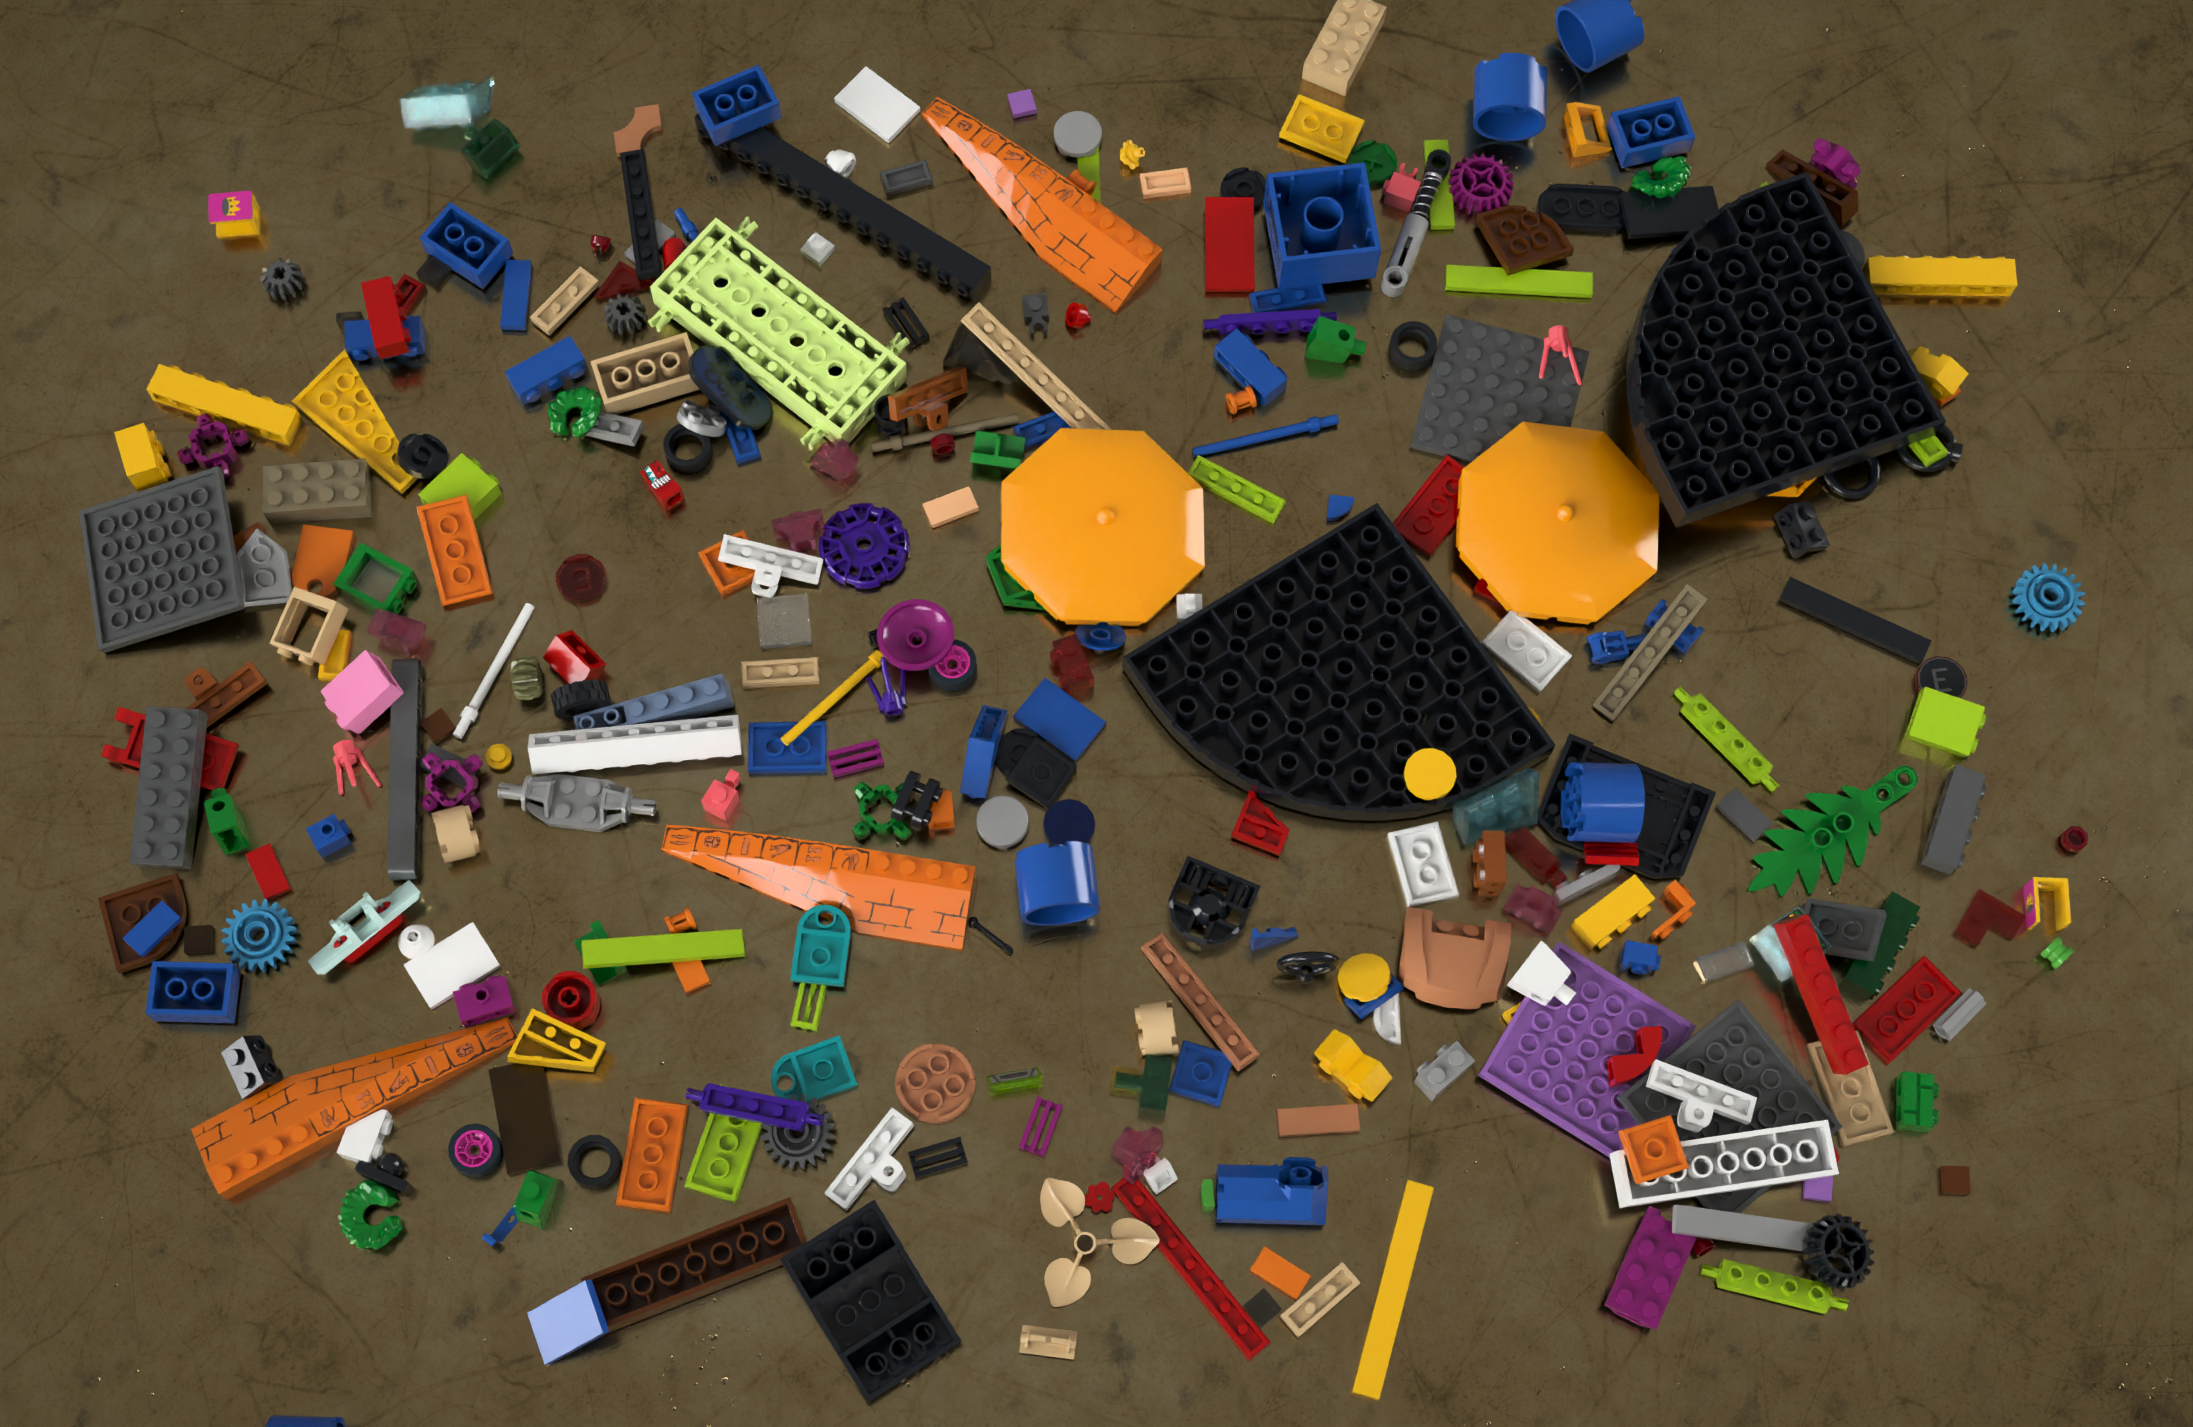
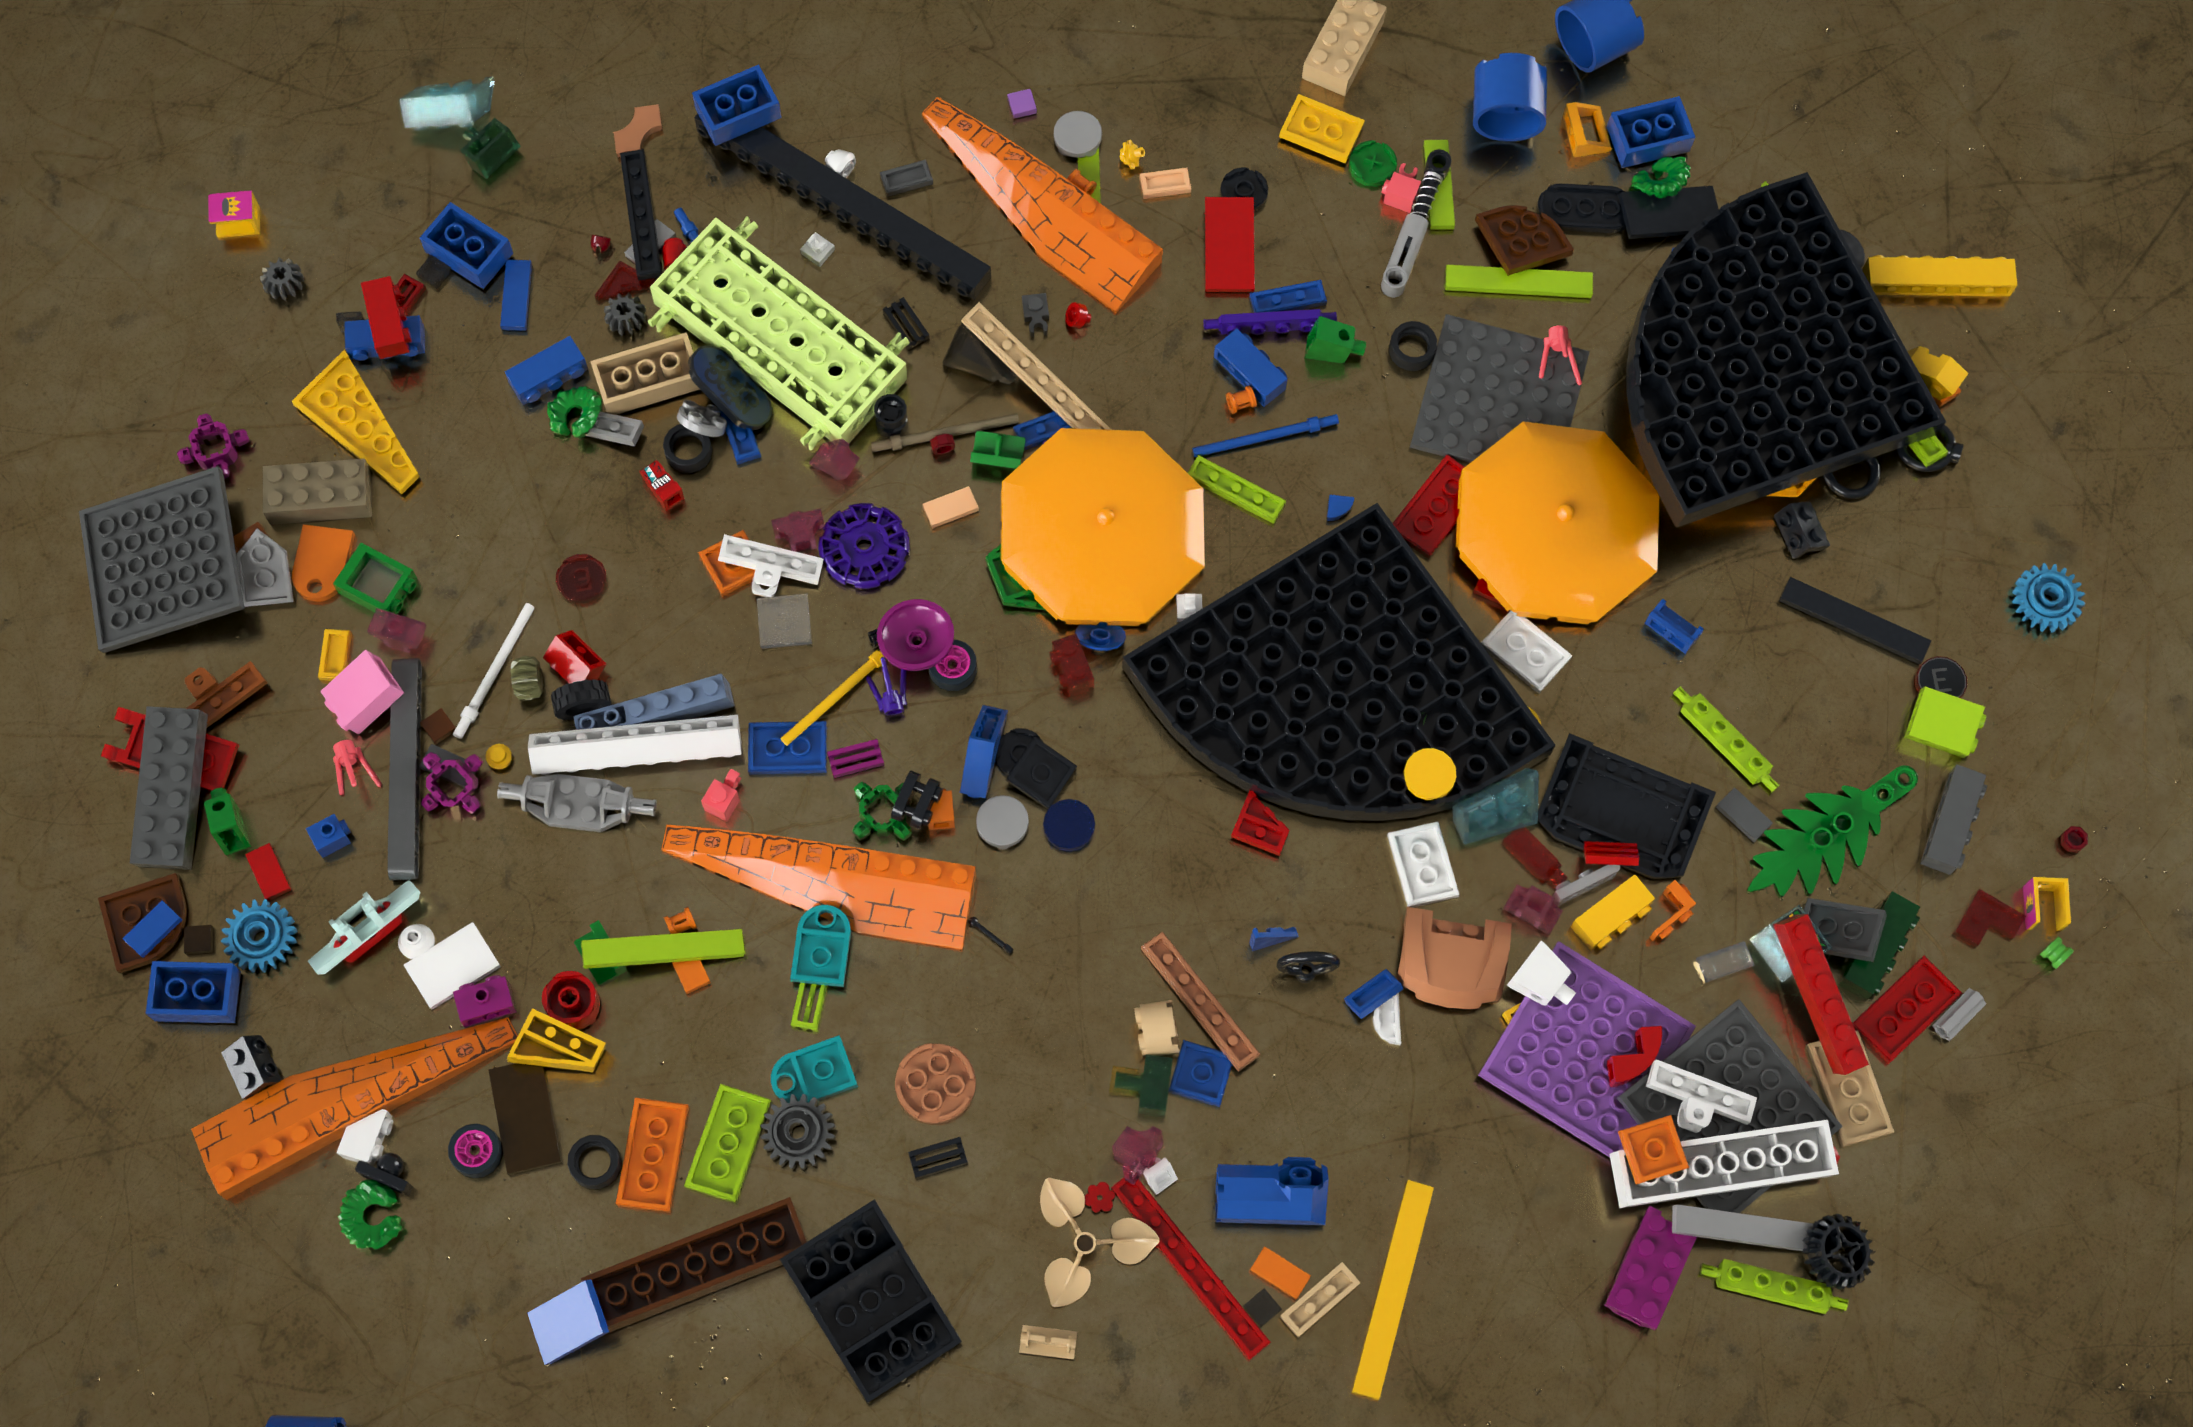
(142, 457): yellow brick -> none
(225, 404): yellow brick -> none
(292, 617): tan window -> none
(422, 455): black tile -> none
(454, 550): orange tile -> none
(454, 833): tan brick -> none
(463, 478): lime brick -> none
(501, 1230): blue piece -> none
(536, 1198): green torso -> none
(564, 301): tan plate -> none
(754, 1107): dark purple plate -> none
(780, 672): tan tile -> none
(873, 1162): white plate -> none
(877, 104): white tile -> none
(927, 399): dark orange plate -> none
(1014, 1081): clear neon green slope -> none
(1048, 1105): magenta tile -> none
(1057, 883): blue brick -> none
(1059, 720): blue tile -> none
(1207, 1194): bright green tile -> none
(1208, 902): black connector -> none
(1318, 1120): nougat tile -> none
(1321, 225): blue brick -> none
(1346, 1061): yellow brick -> none
(1364, 977): yellow tile -> none
(1443, 1071): light grey brick -> none
(1477, 172): magenta gear -> none
(1491, 863): dark orange piece -> none
(1603, 802): blue brick -> none
(1612, 645): blue connector -> none
(1639, 957): blue brick -> none
(1650, 652): dark tan plate -> none
(1703, 1246): dark red hinge -> none
(1818, 1189): medium lavender tile -> none
(1835, 162): magenta piece -> none
(1838, 197): reddish brown slope -> none
(1916, 1102): green brick -> none
(1955, 1180): reddish brown tile -> none

